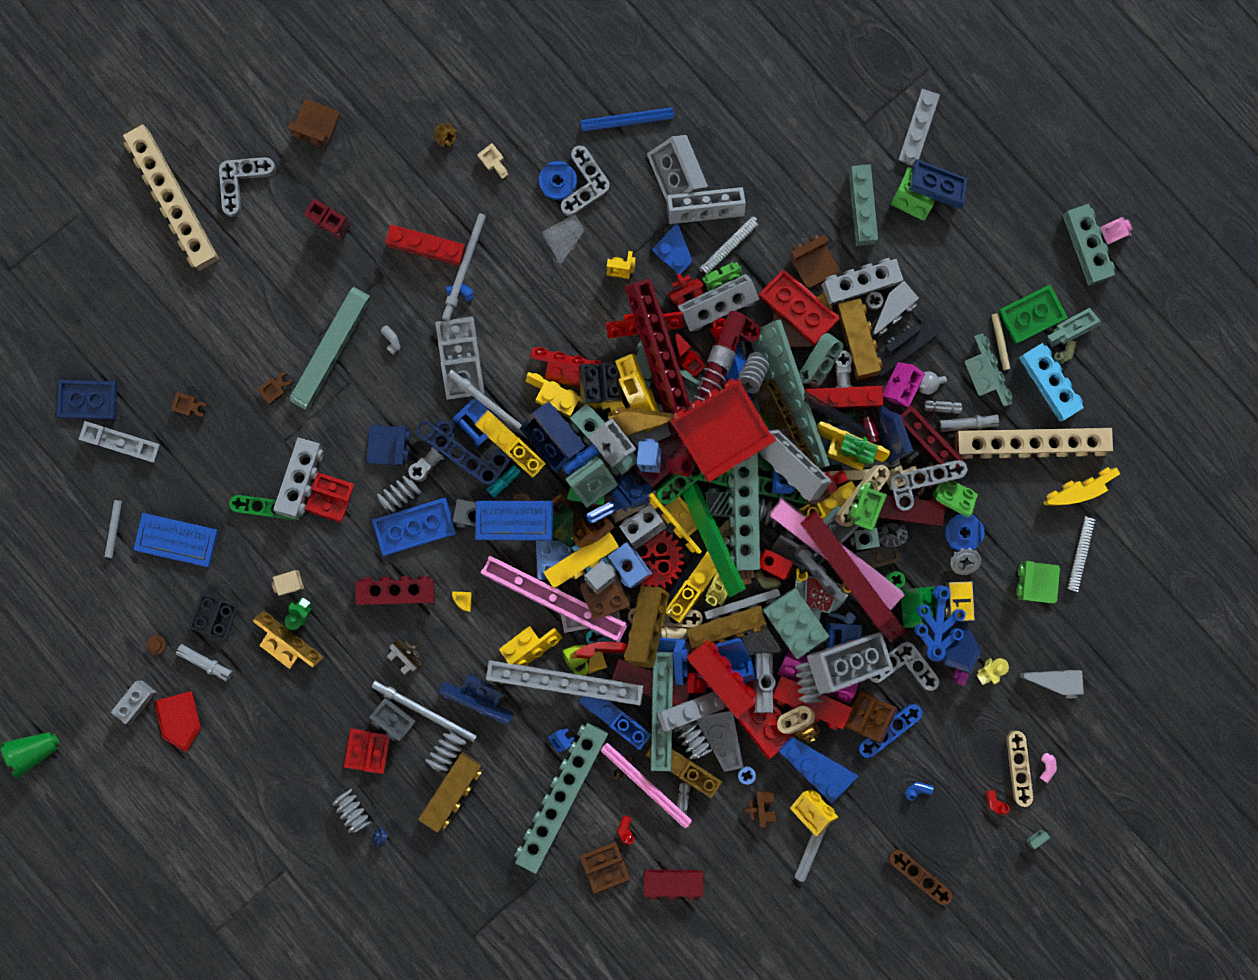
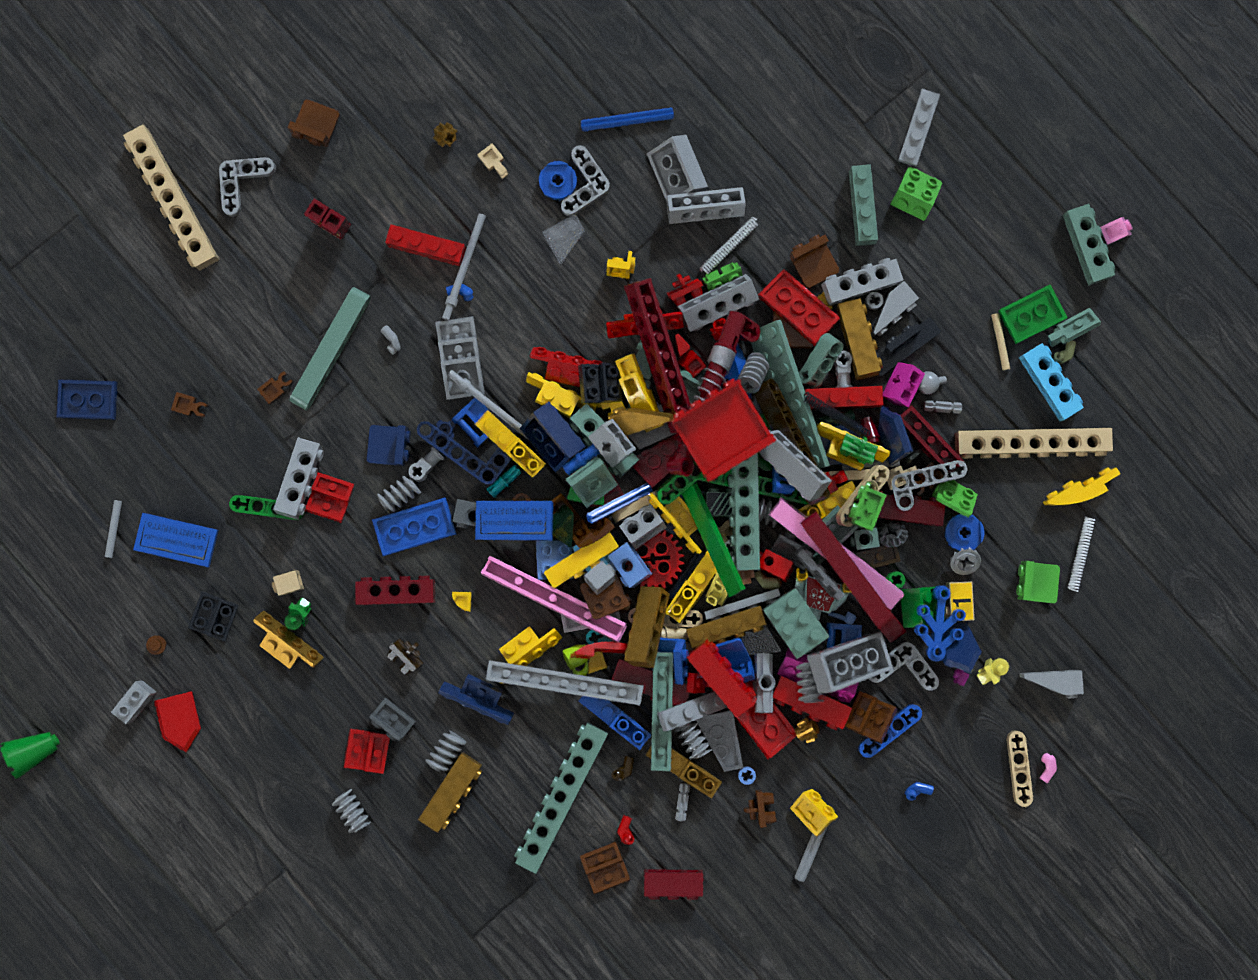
(119, 441): light grey slope -> none
(205, 663): light grey pin -> none
(380, 837): dark blue plate -> none
(391, 693): light grey bar -> none
(560, 741): blue tile -> none
(629, 493): dark blue plate -> none
(646, 785): bright pink axle -> none
(649, 456): medium blue brick -> none
(673, 250): blue wing -> none
(797, 719): tan plate -> none
(823, 773): blue wing -> none
(920, 876): reddish brown beam -> none
(938, 184): dark blue tile -> none
(969, 423): light grey pin -> none
(985, 372): sand green bracket -> none
(995, 805): red arm -> none
(1037, 839): sand green tile -> none

